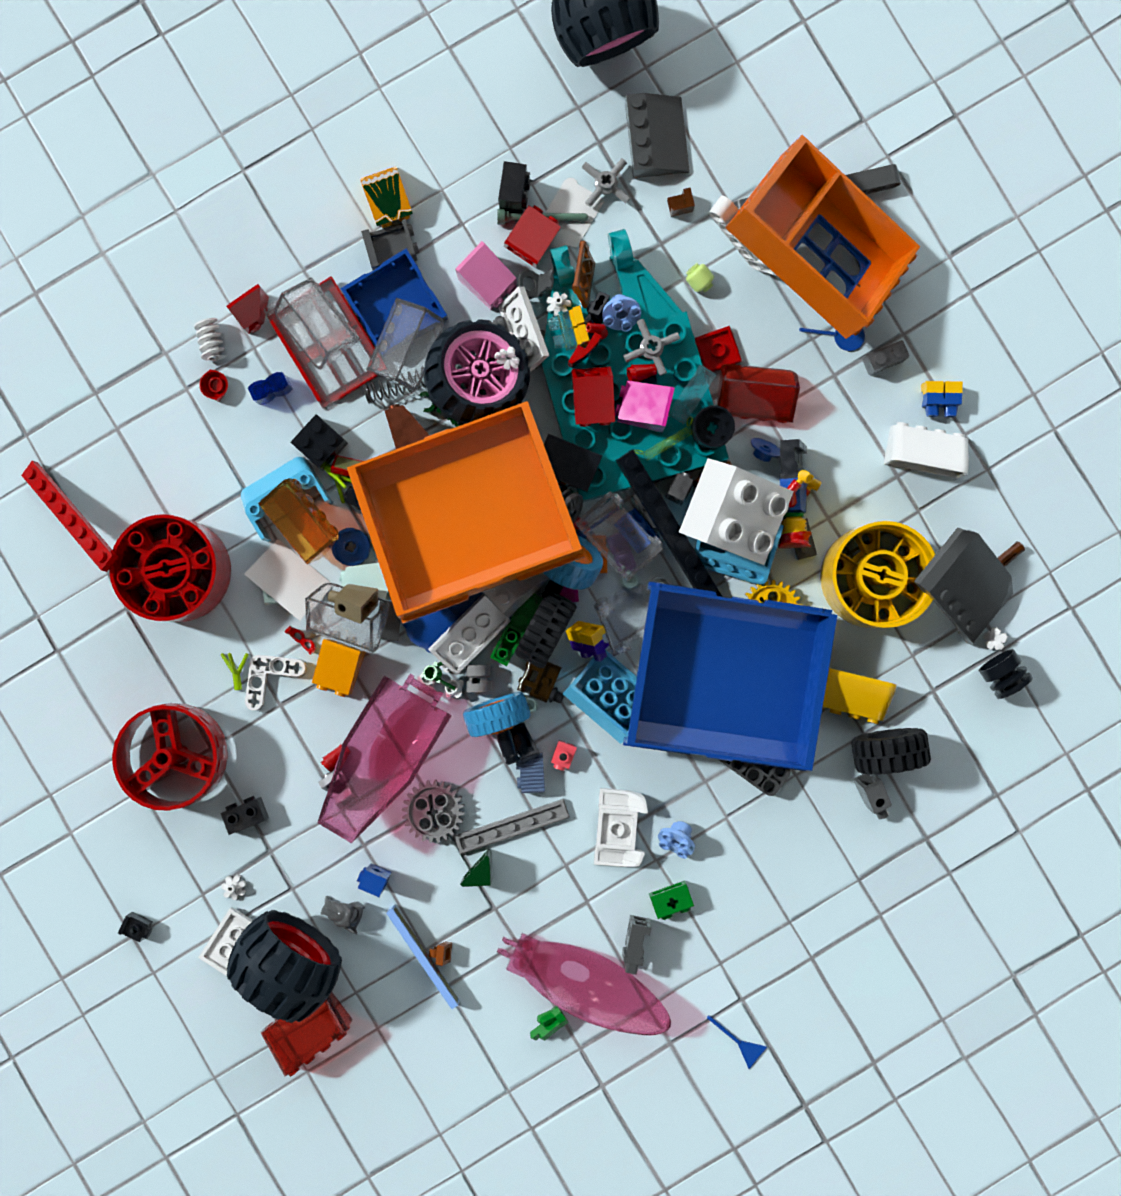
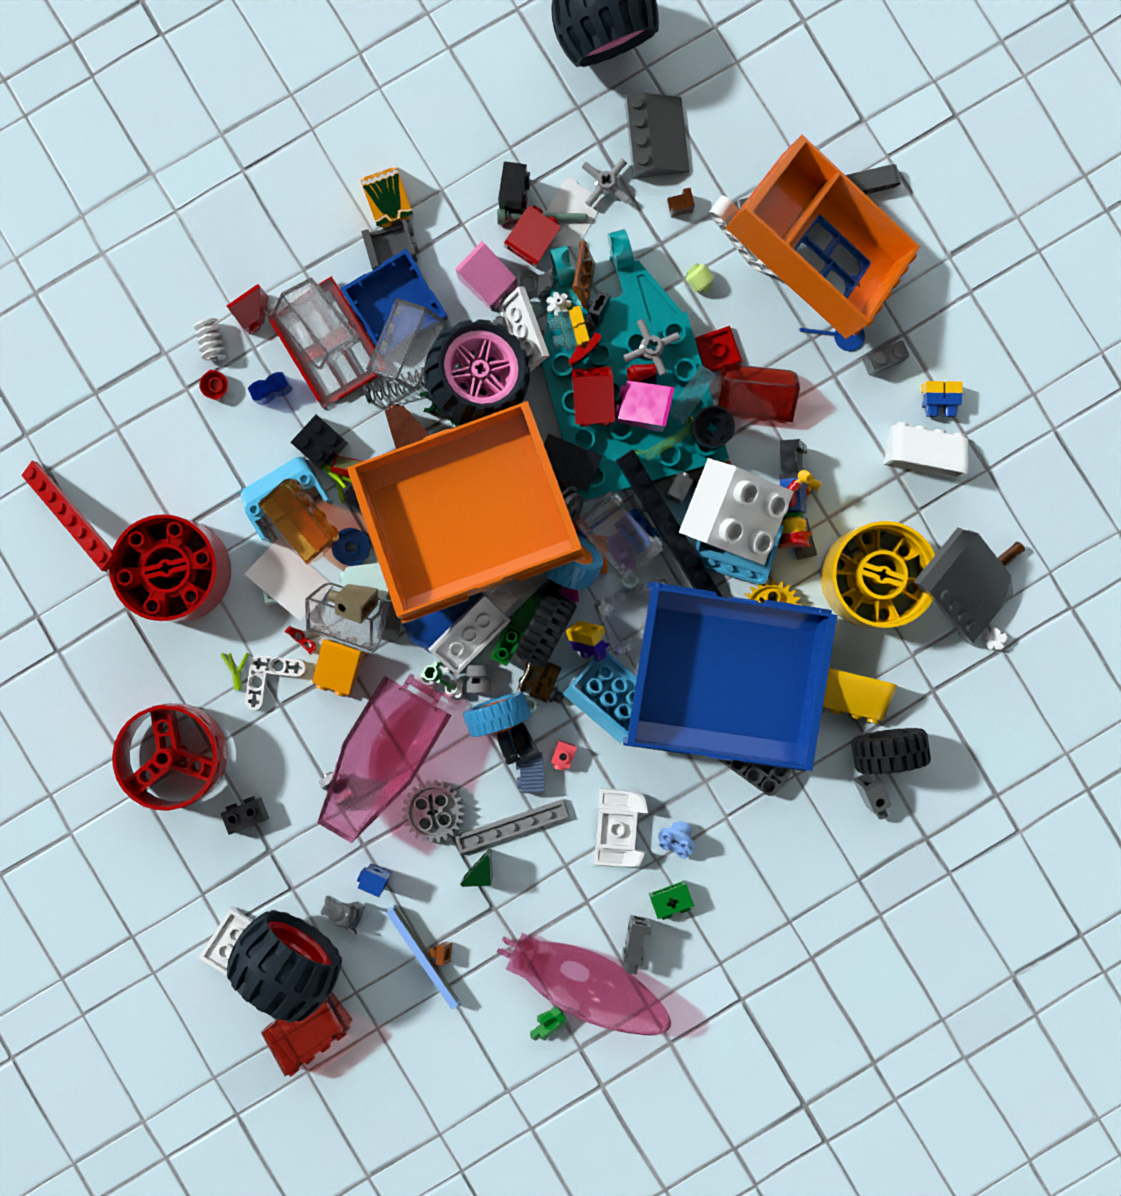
(135, 920): black brick -> none
(234, 887): white plant -> none
(329, 760): red cone -> none
(508, 358): white plant -> none
(601, 329): red arm -> none
(621, 313): light blue plate -> none
(749, 1050): blue piece -> none
(764, 449): blue piece -> none
(1006, 675): black wheel -> none

